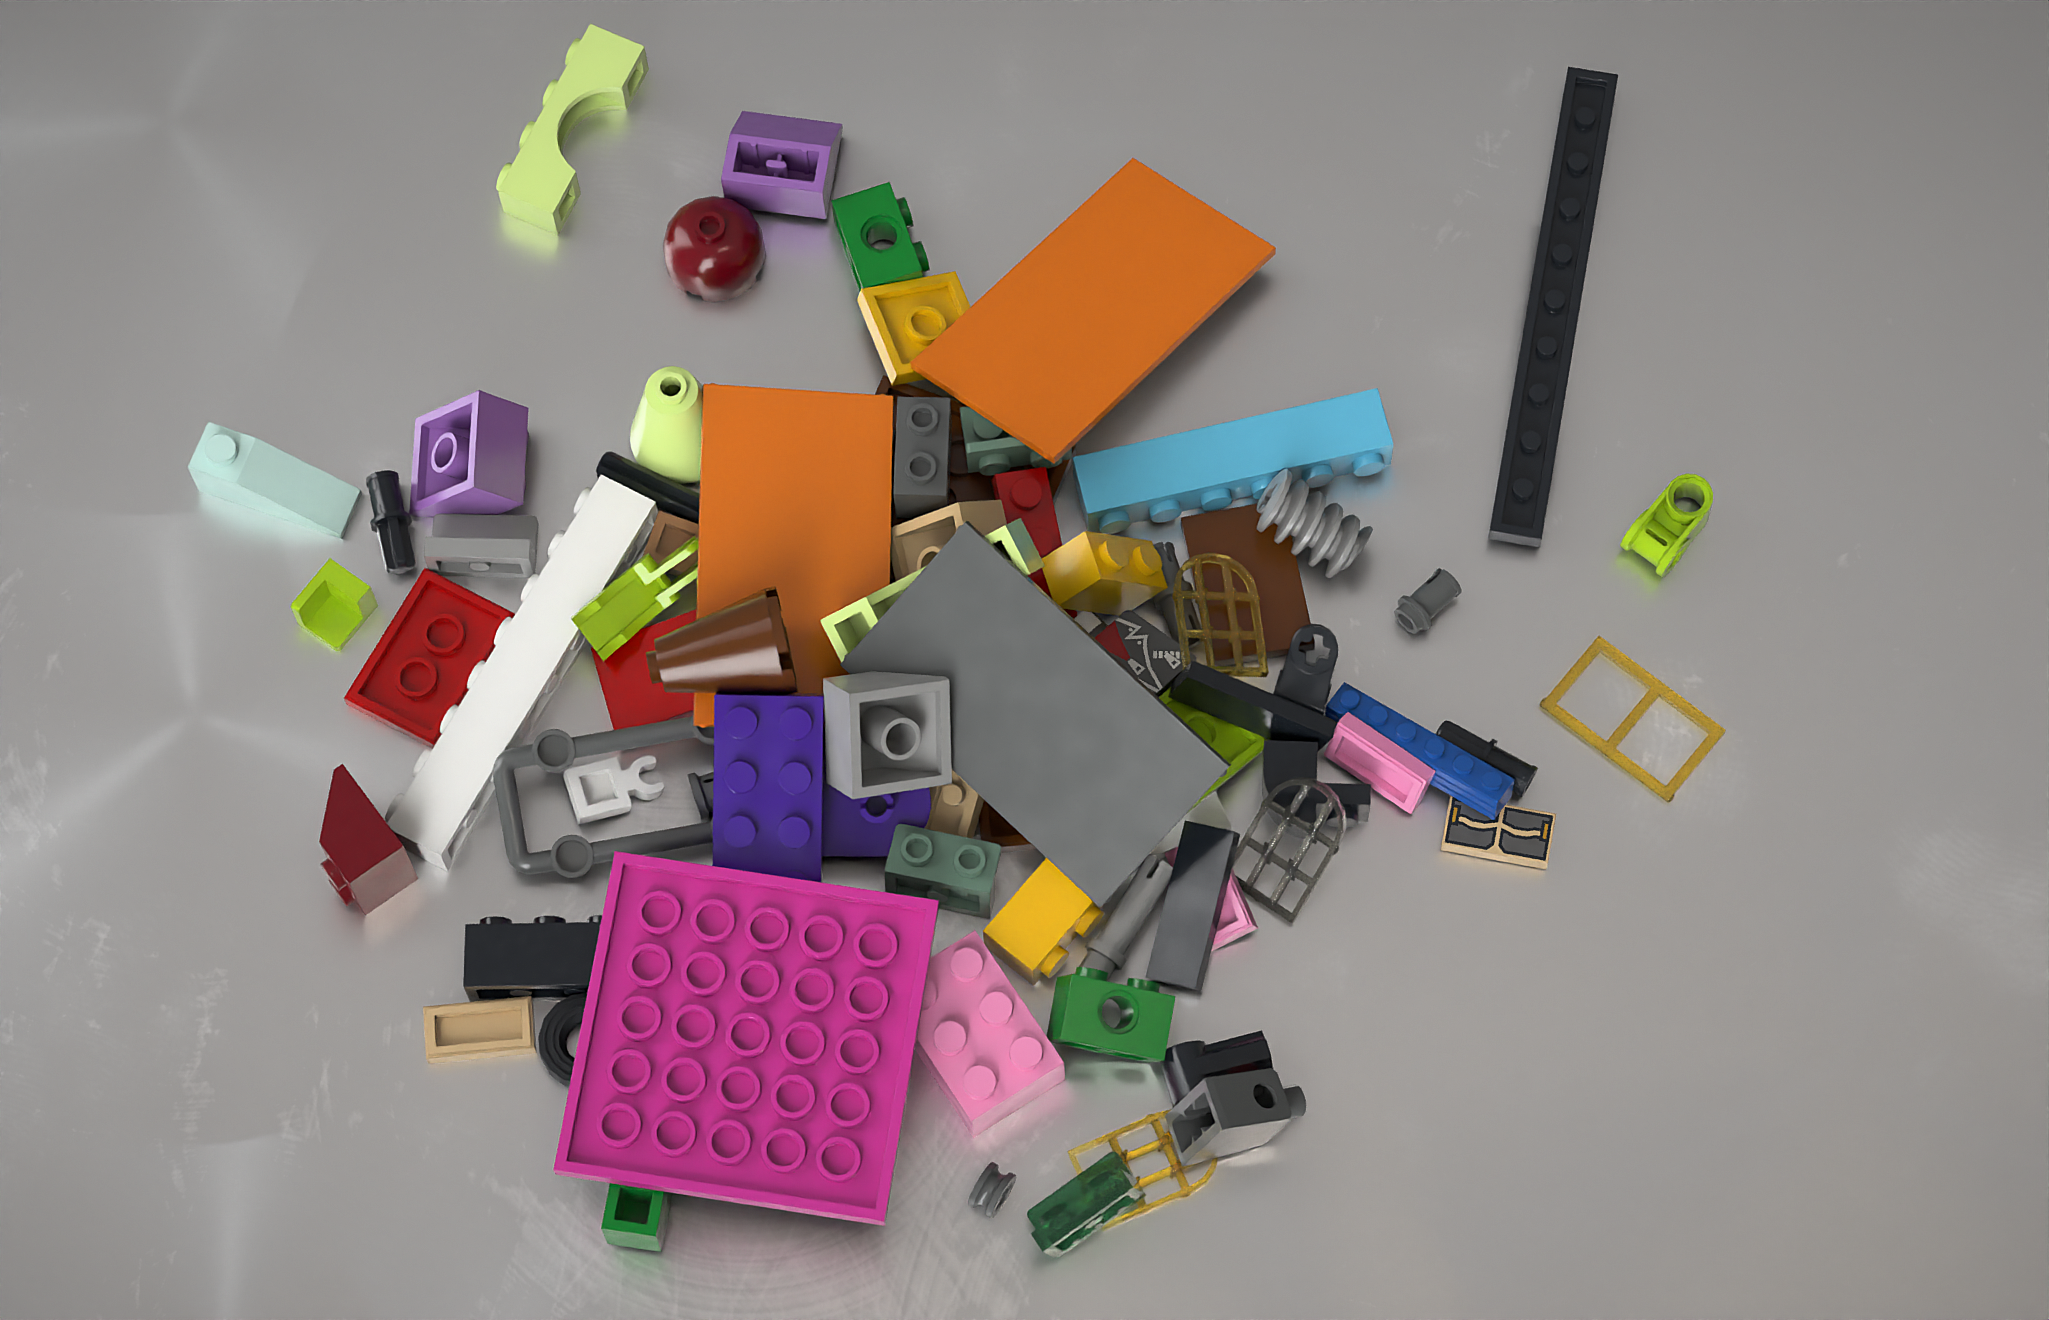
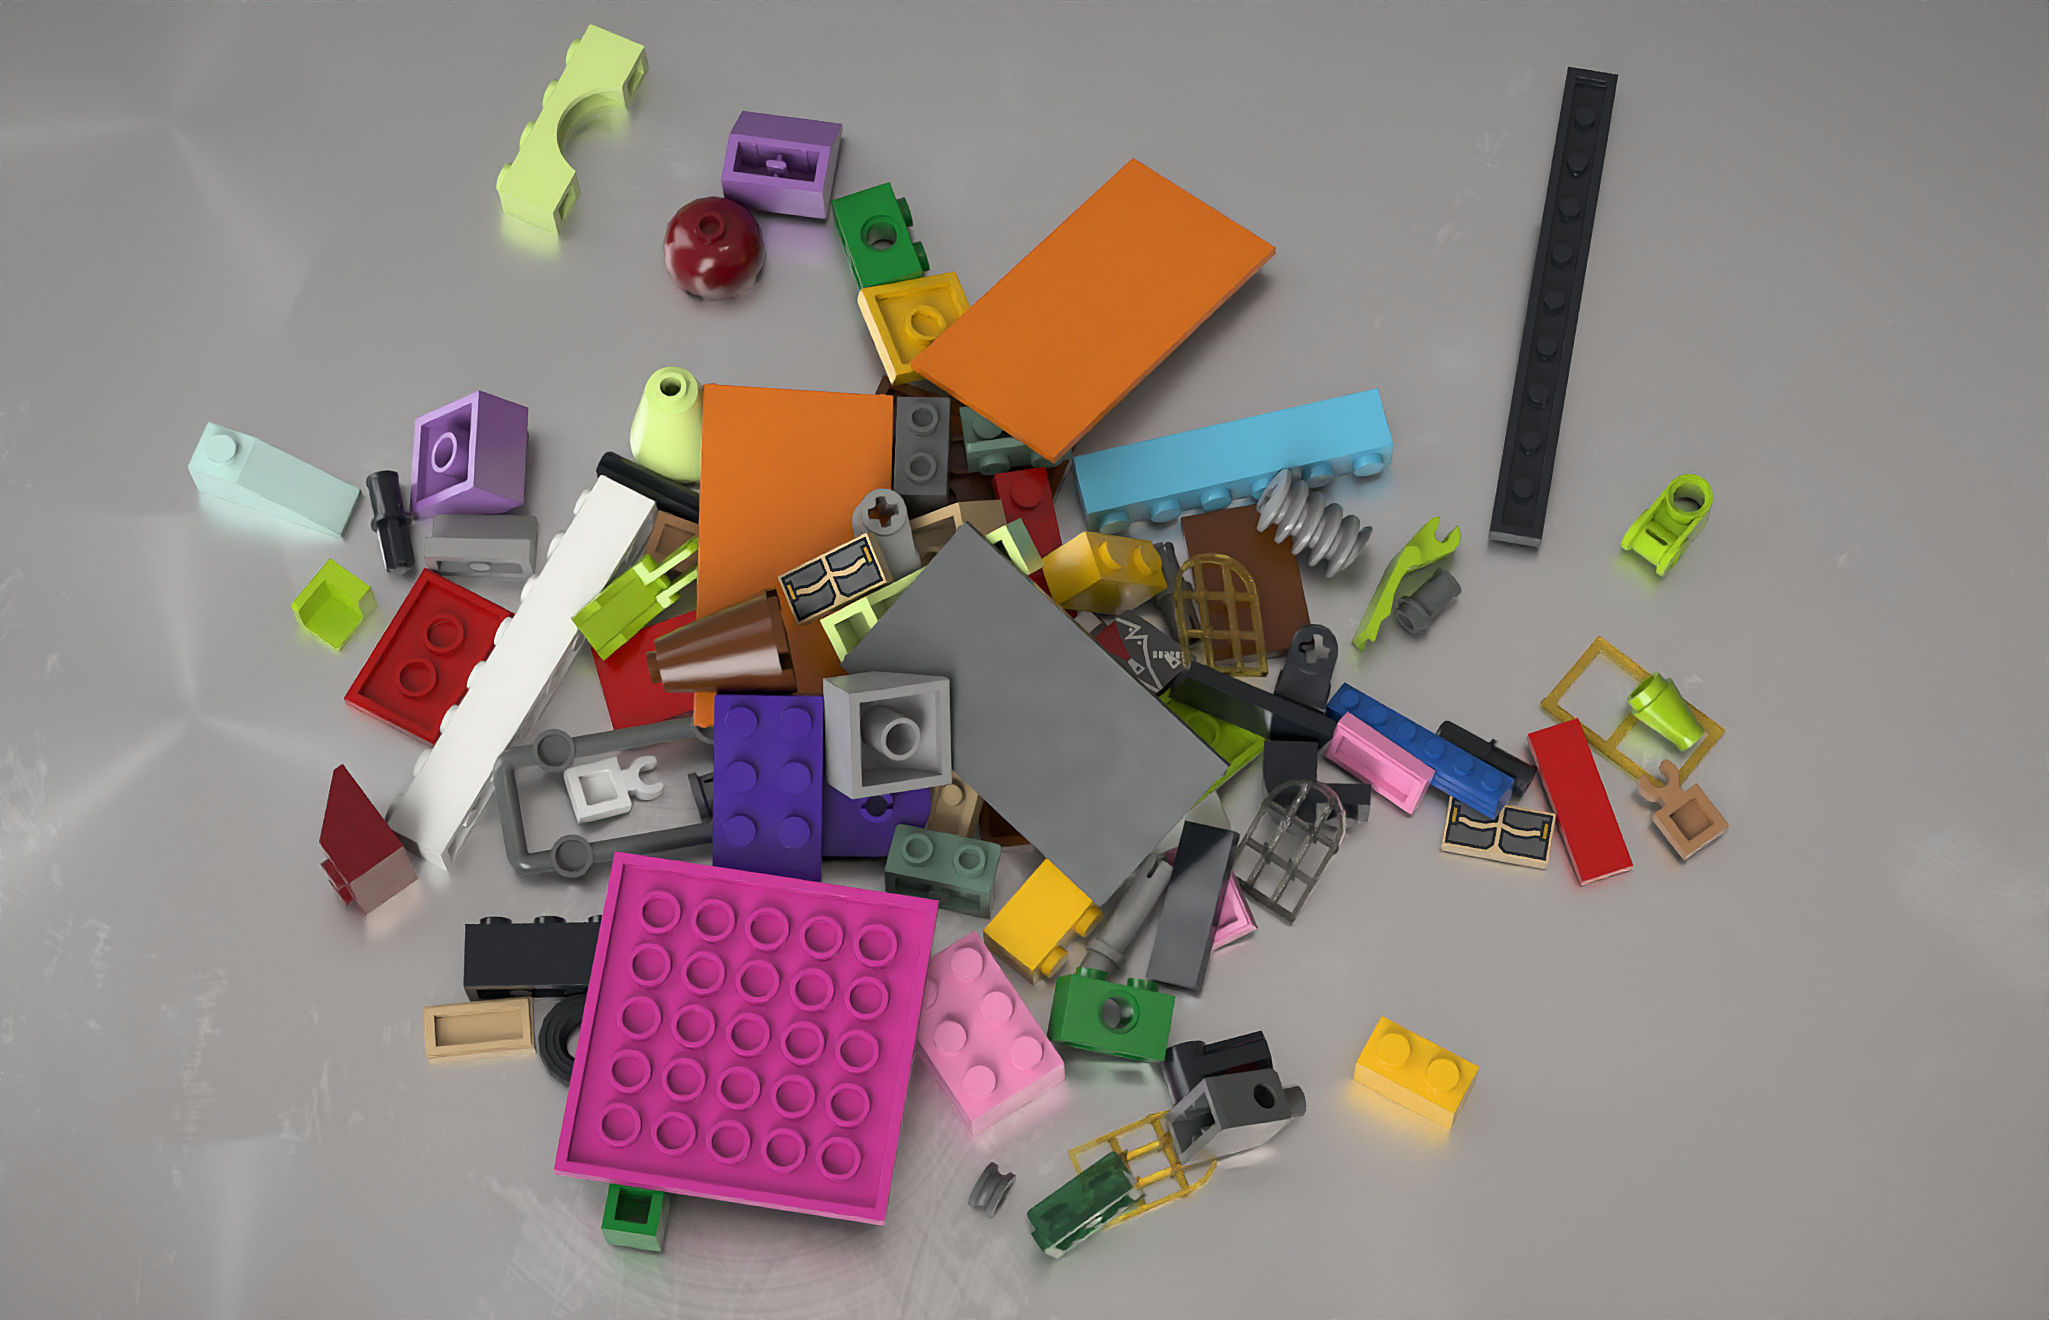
(835, 579): none -> tile
(894, 537): none -> light grey piece
(1415, 1073): none -> yellow brick
(1417, 553): none -> lime arm
(1579, 802): none -> red tile
(1662, 708): none -> lime cone
(1685, 817): none -> medium nougat plate

